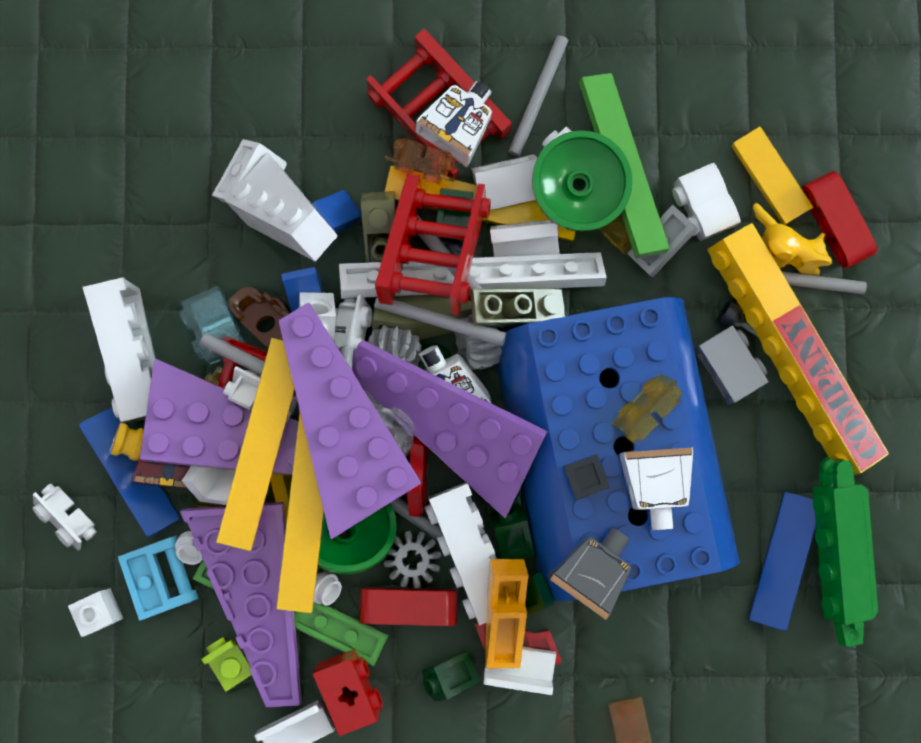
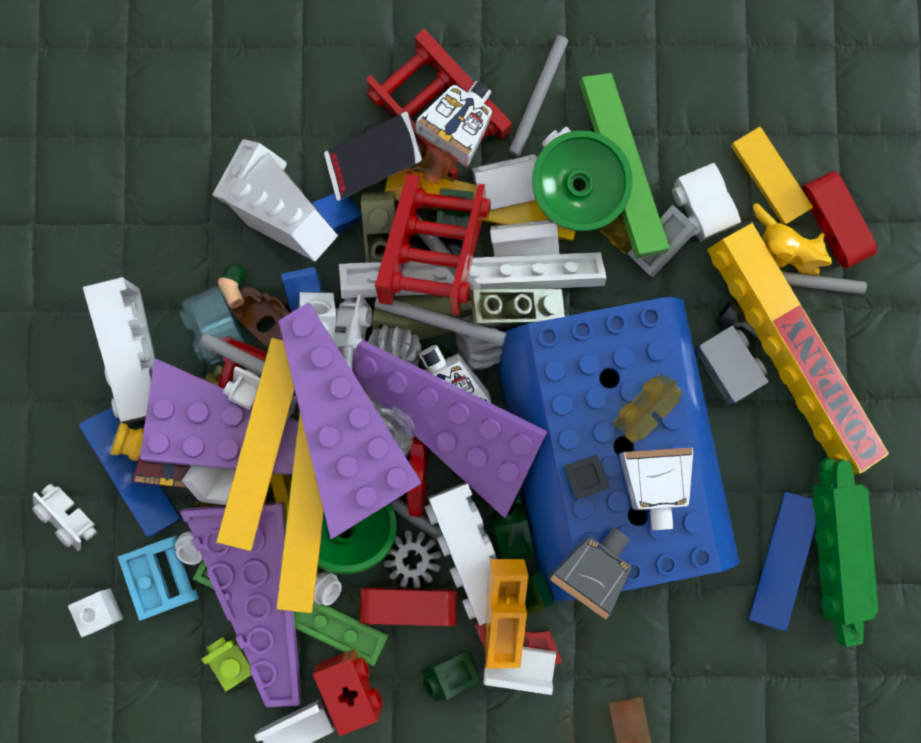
(229, 283): none -> arm
(372, 156): none -> black sticker

